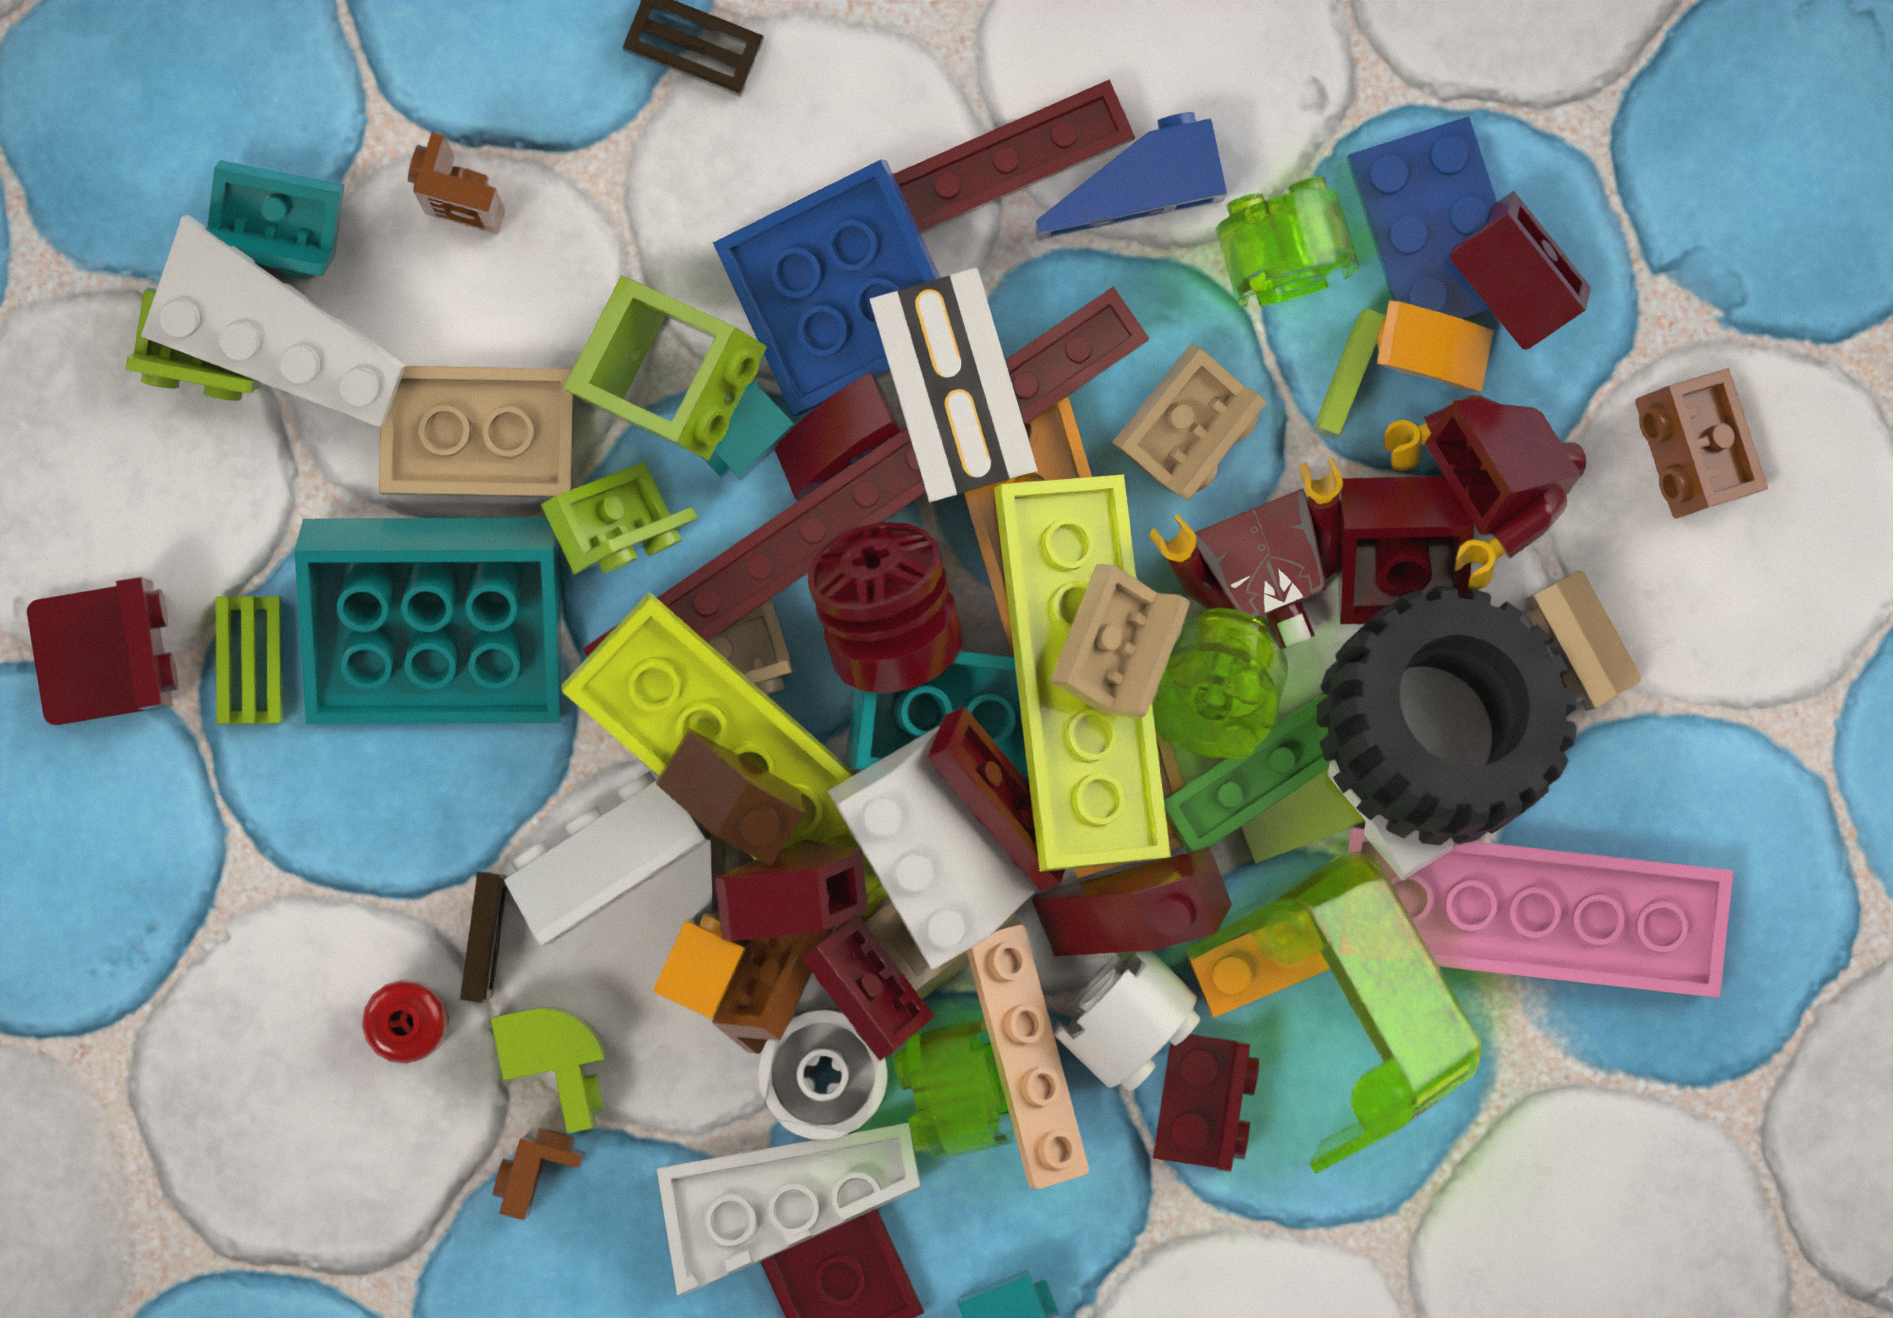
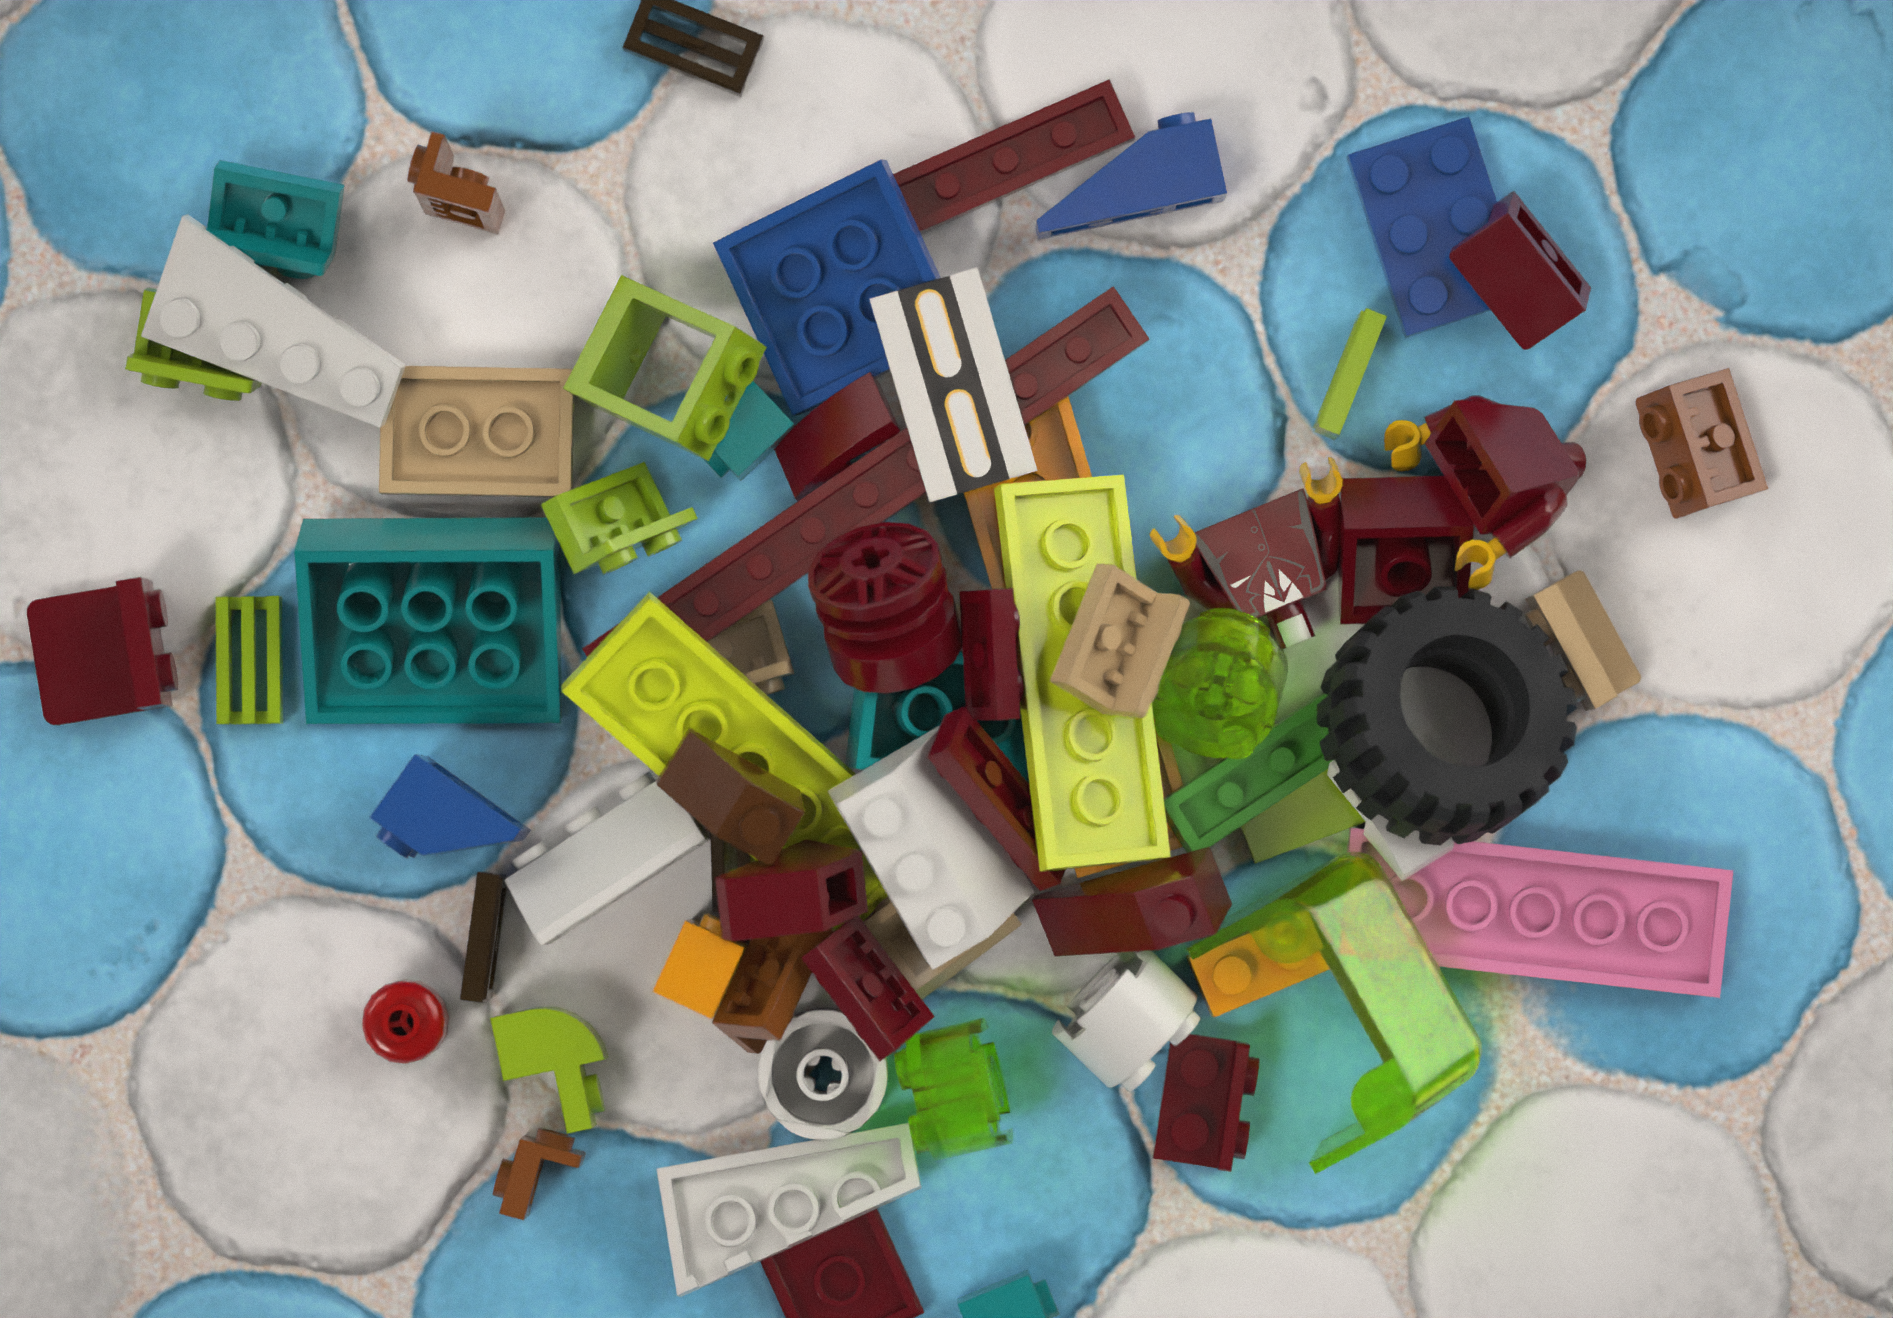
(440, 814): none -> blue slope
(990, 655): none -> dark red plate
(1027, 1058): light nougat bracket -> none
(1190, 423): tan bracket -> none
(1286, 243): clear neon green brick -> none
(1434, 346): light orange slope -> none

